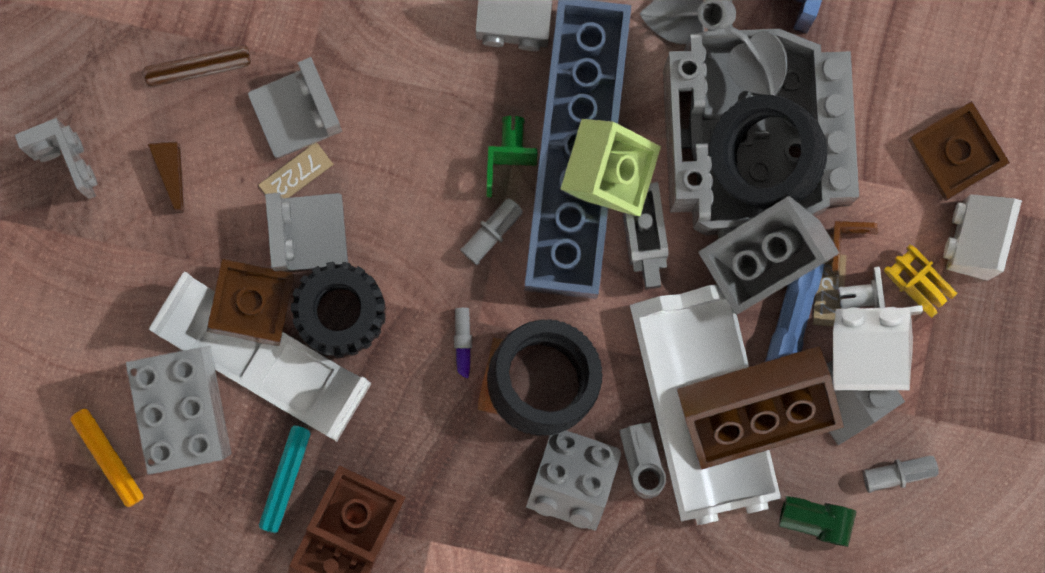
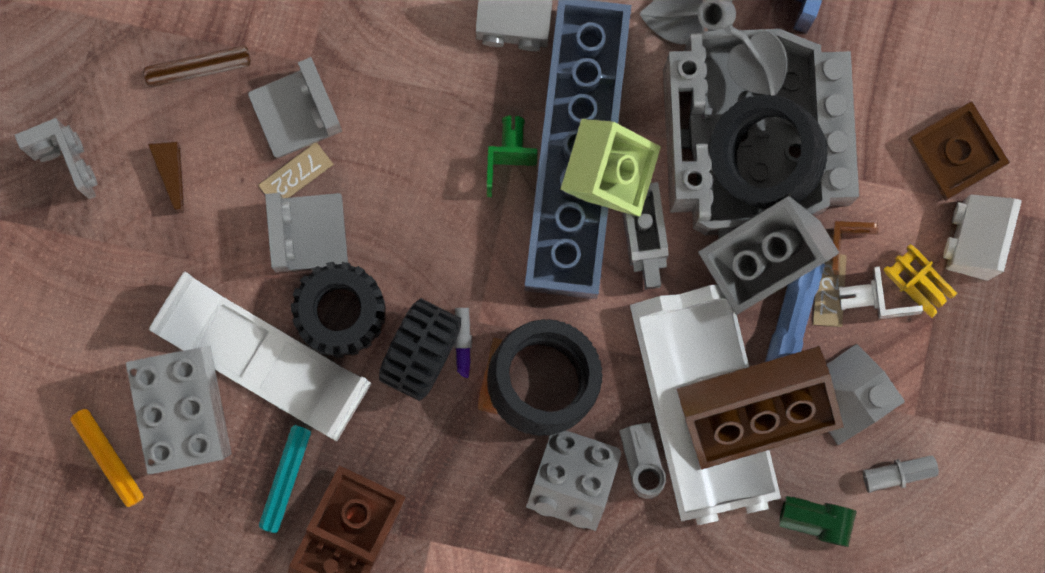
(250, 302): reddish brown plate -> none
(419, 349): none -> black tyre
(492, 231): light grey axle -> none
(872, 349): white slope -> none

